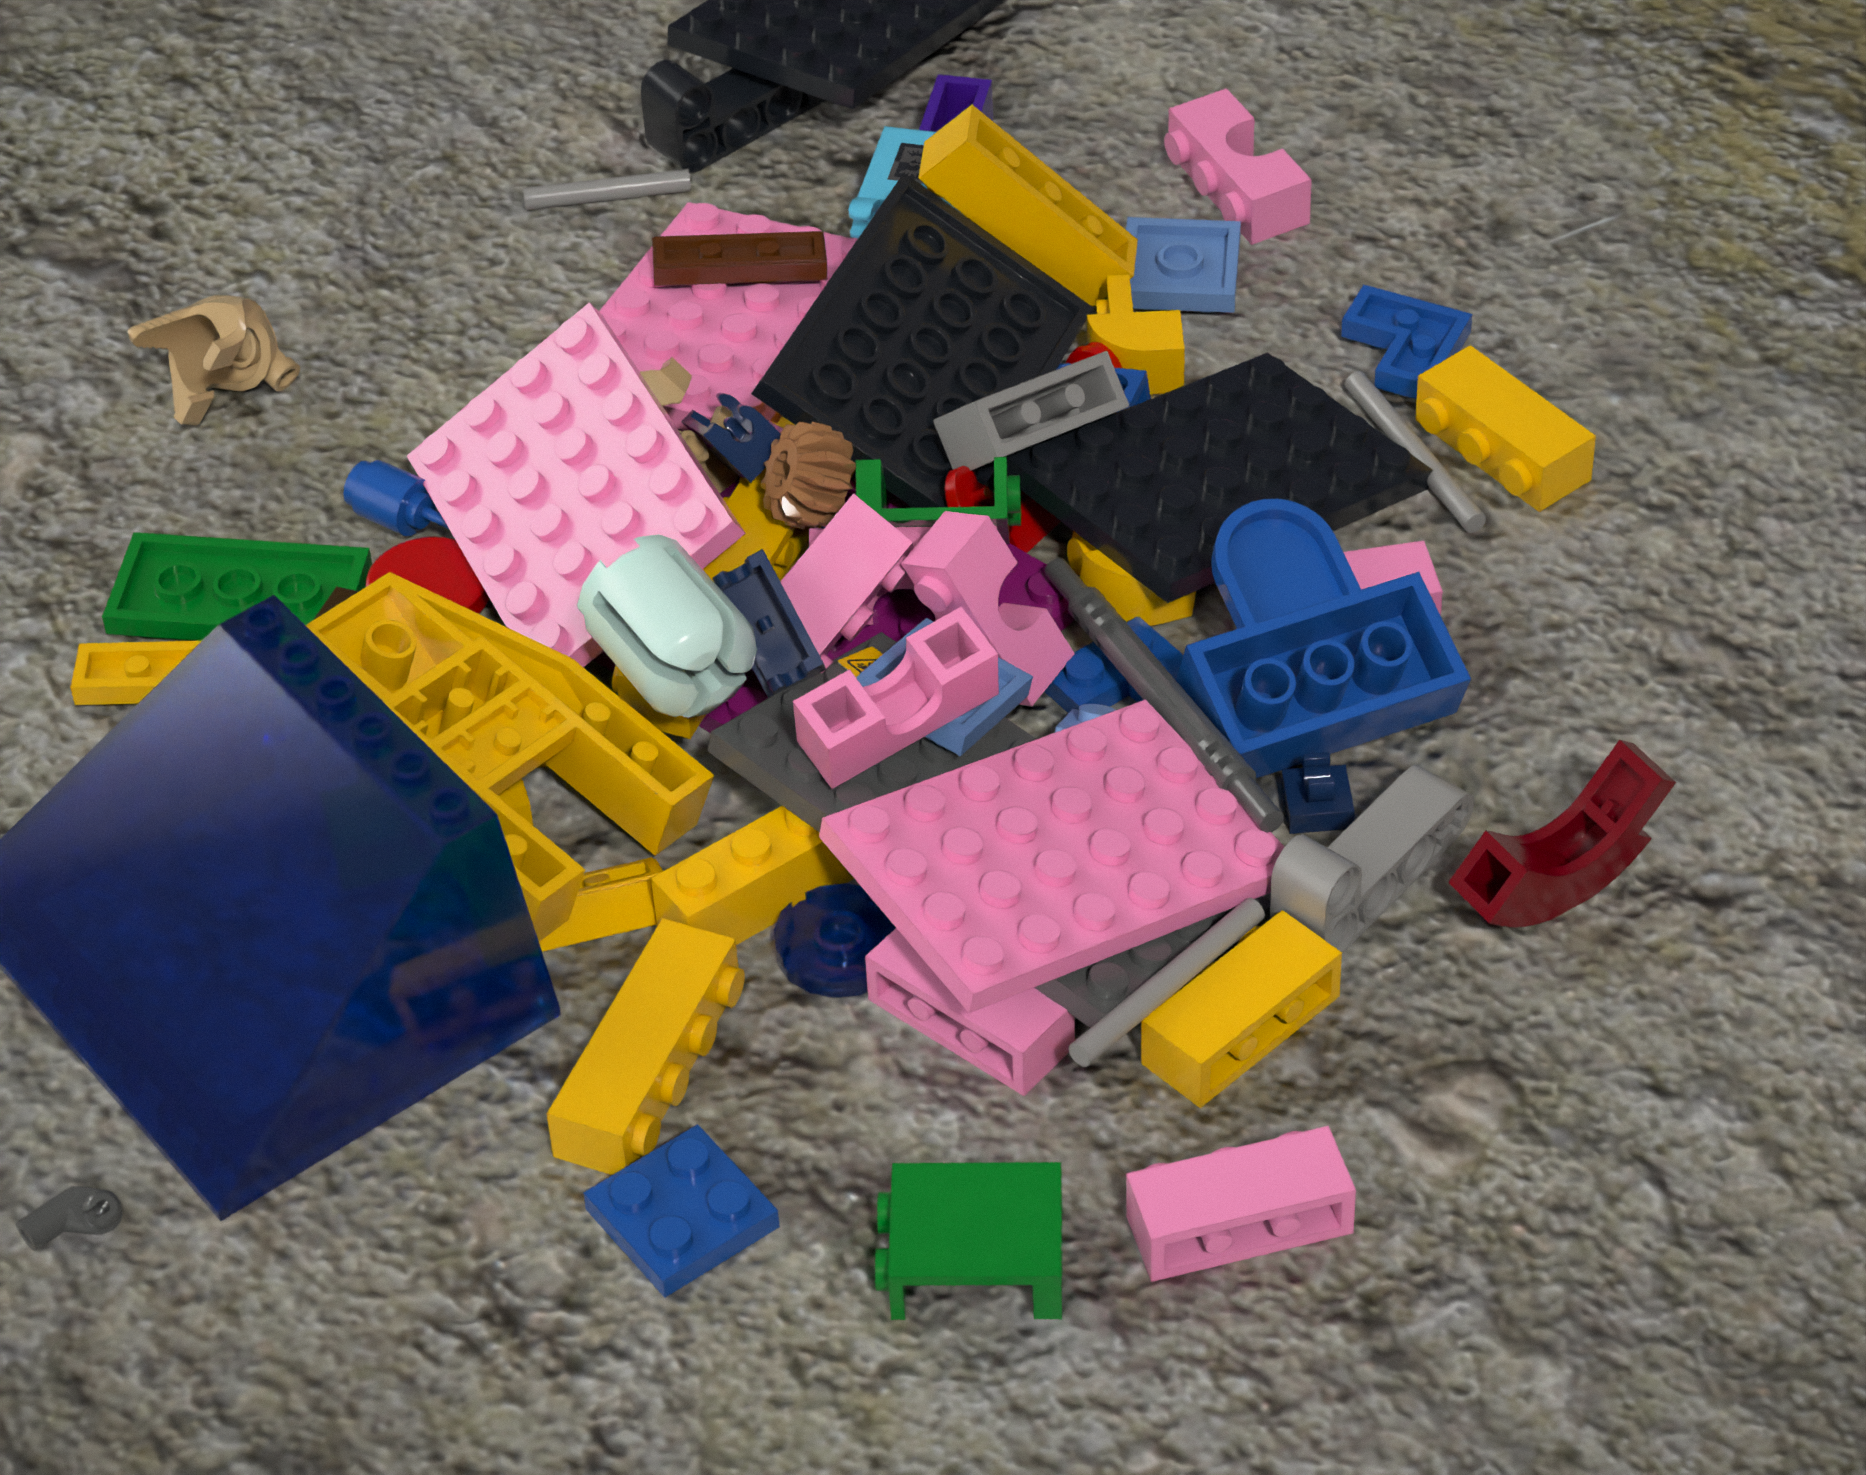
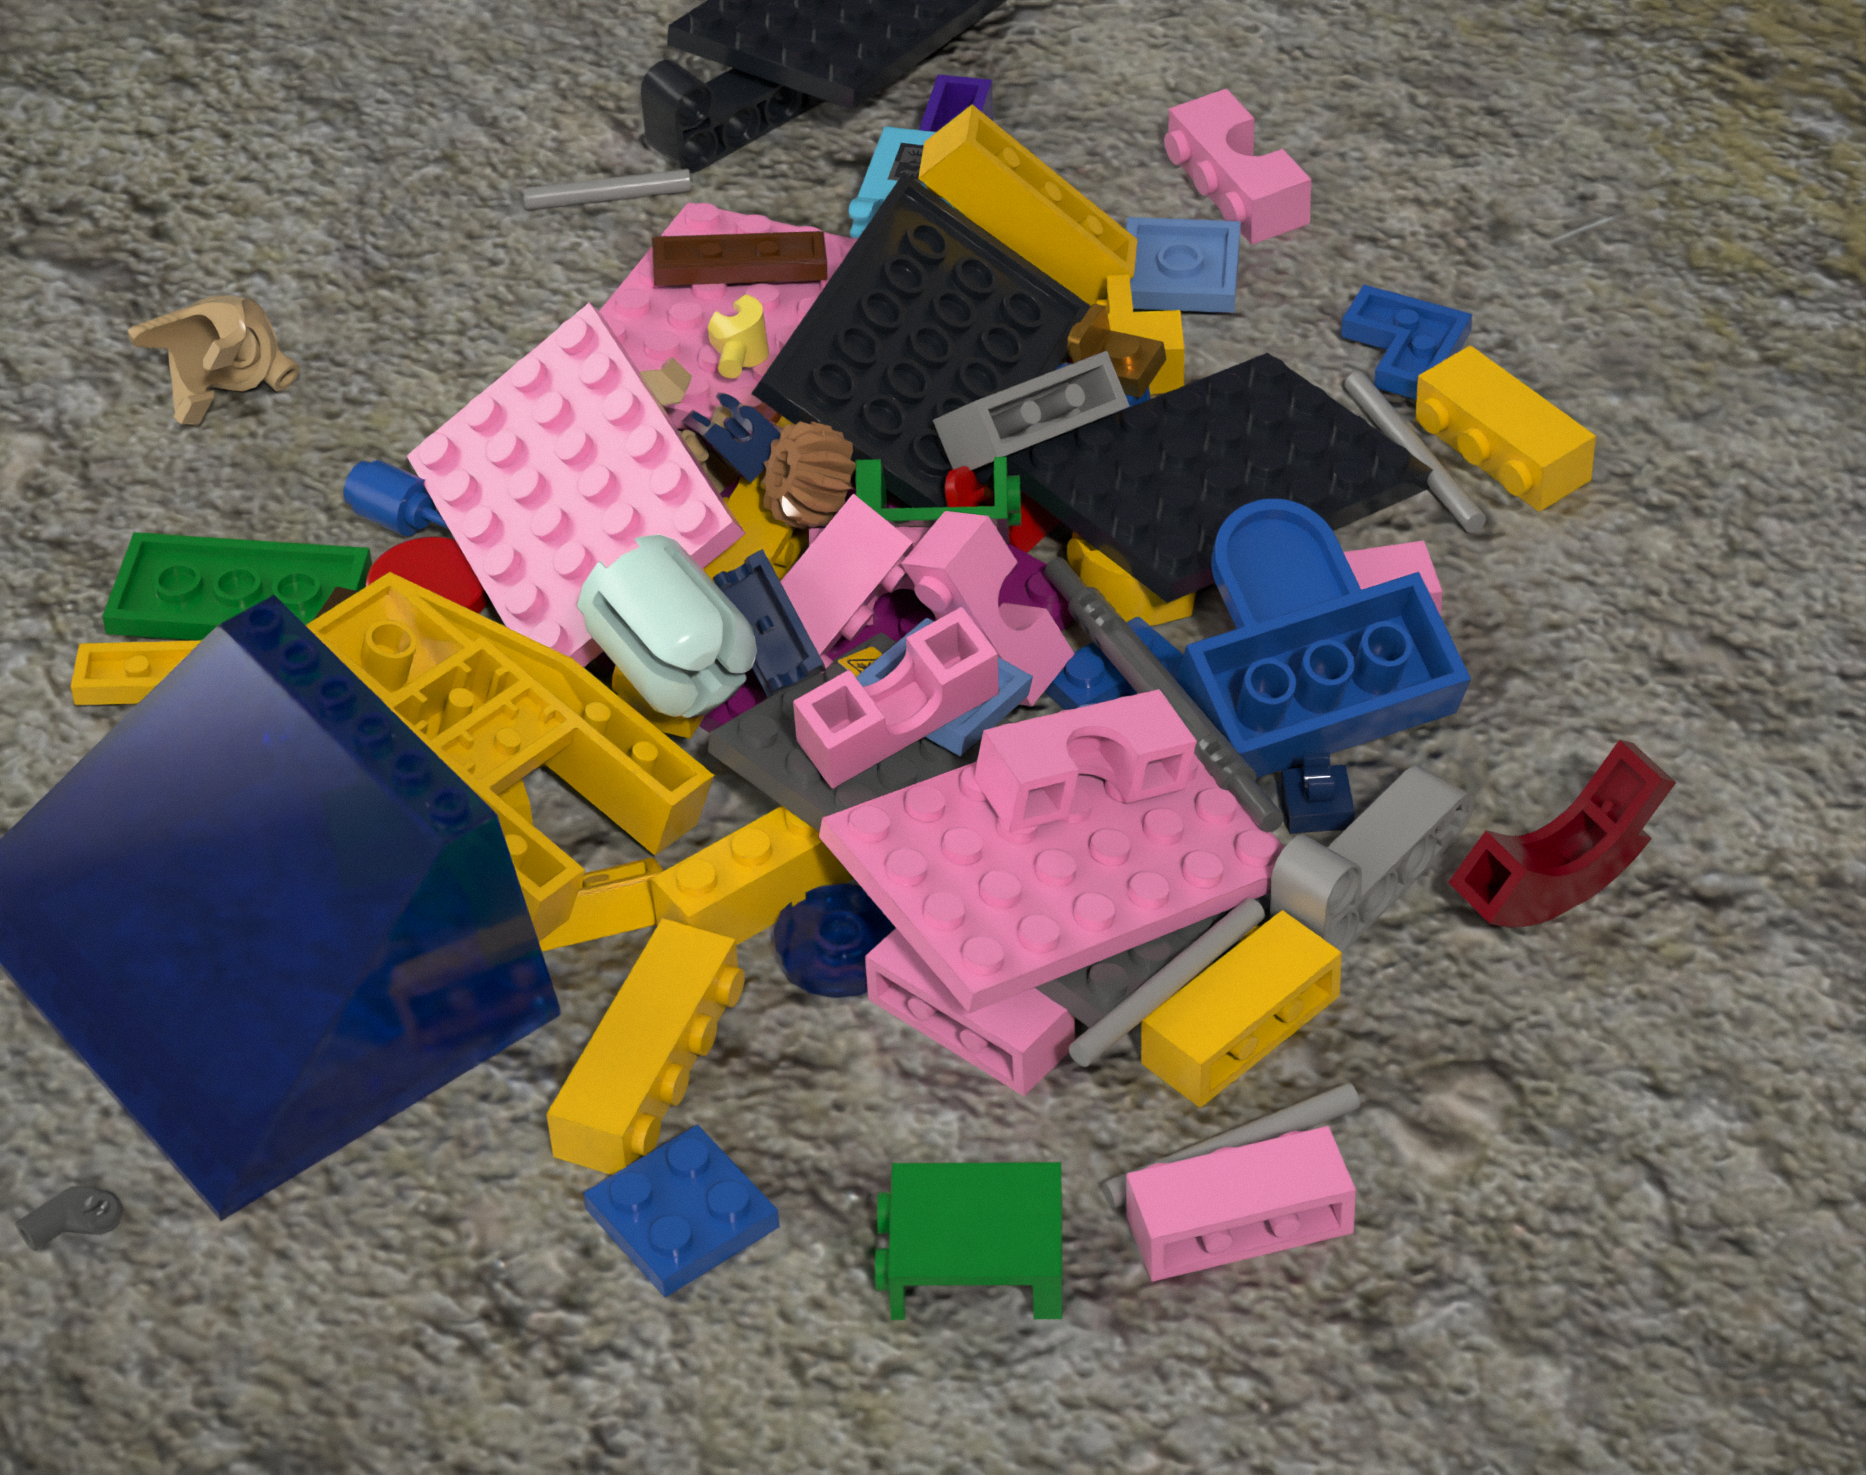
(740, 338): none -> light yellow piece
(1130, 741): none -> bright pink arch
(1133, 357): none -> pearl gold bracket
(1293, 1118): none -> light grey bar

